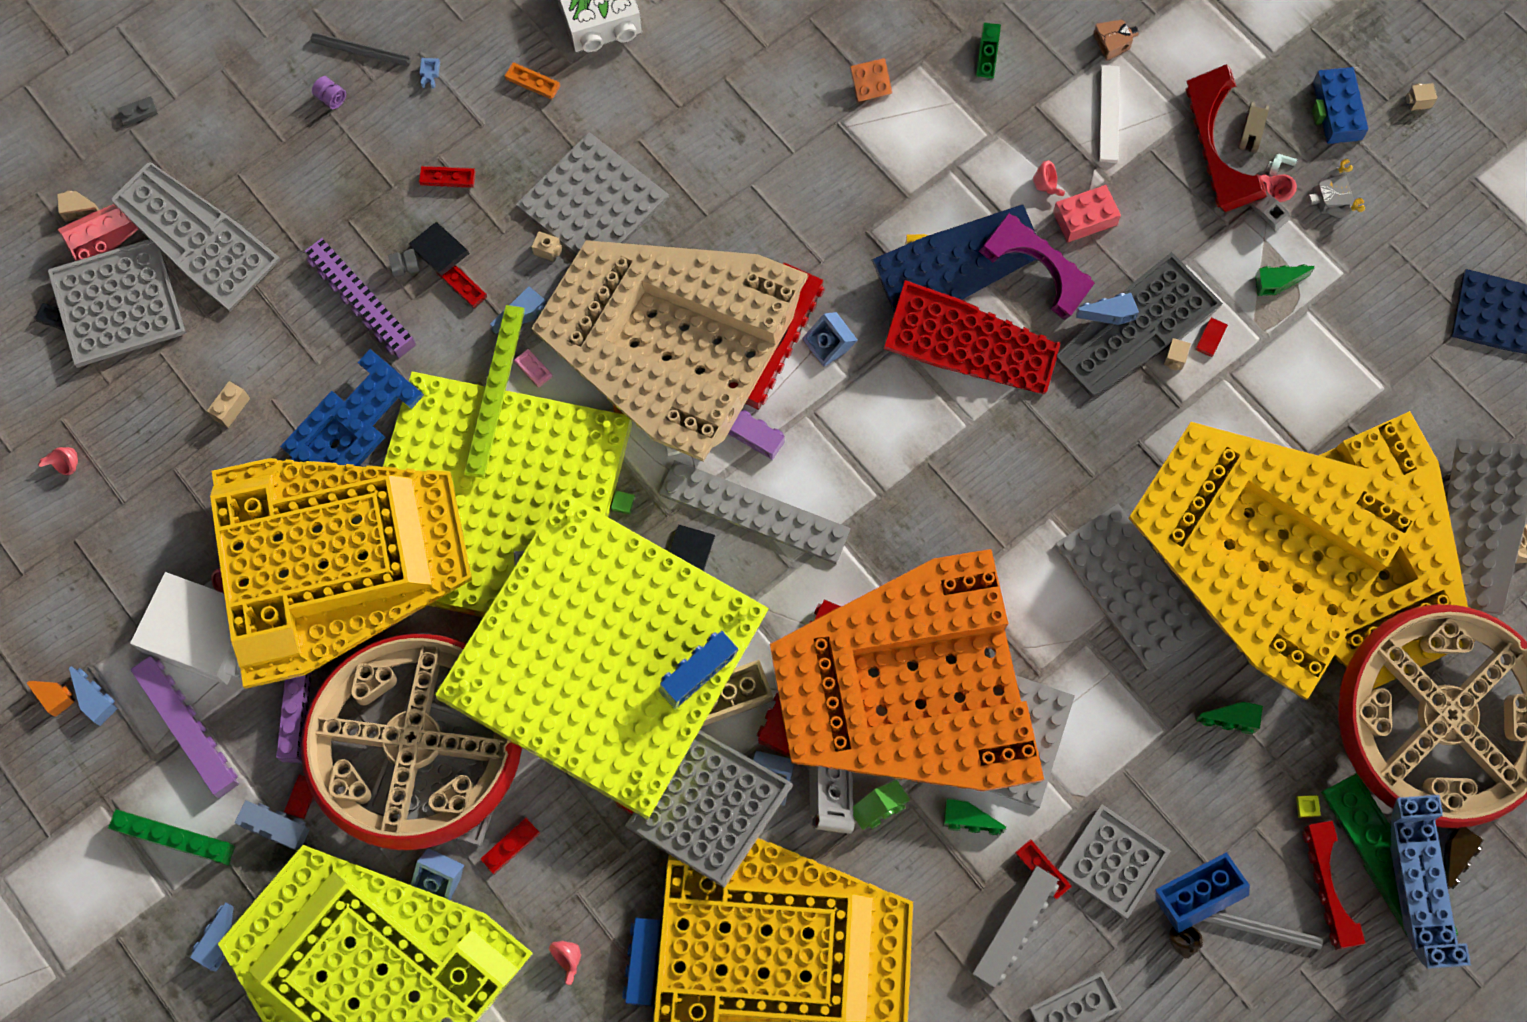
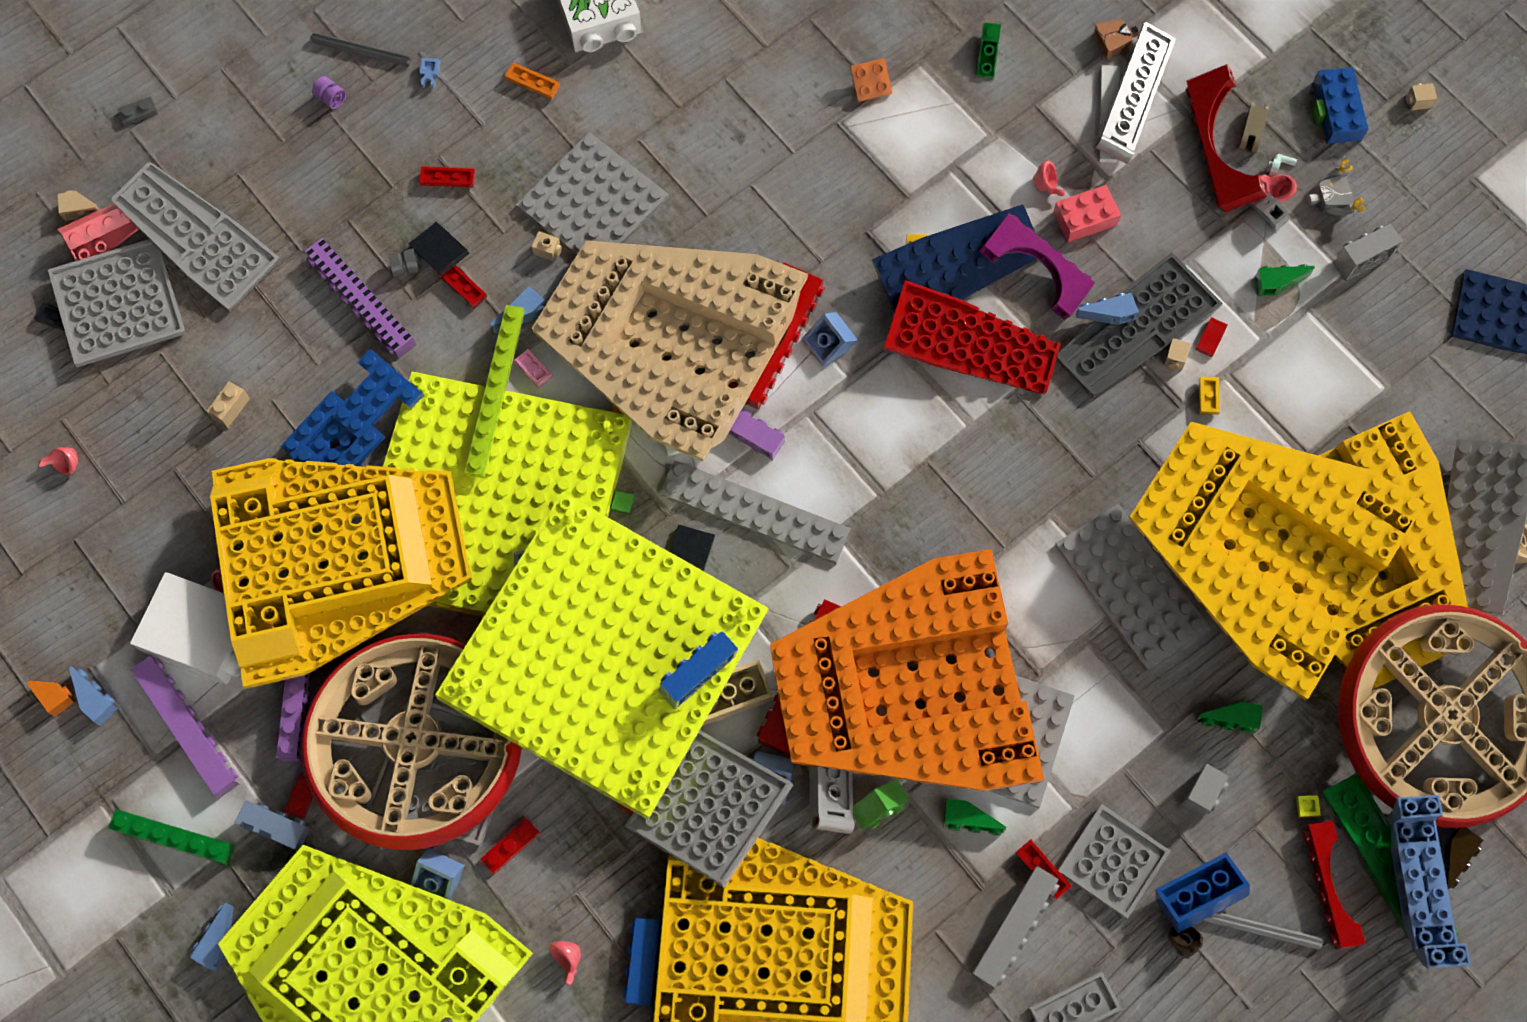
(1135, 93): none -> hinge
(1204, 790): none -> light grey brick
(1209, 396): none -> yellow plate
(1367, 251): none -> light grey brick

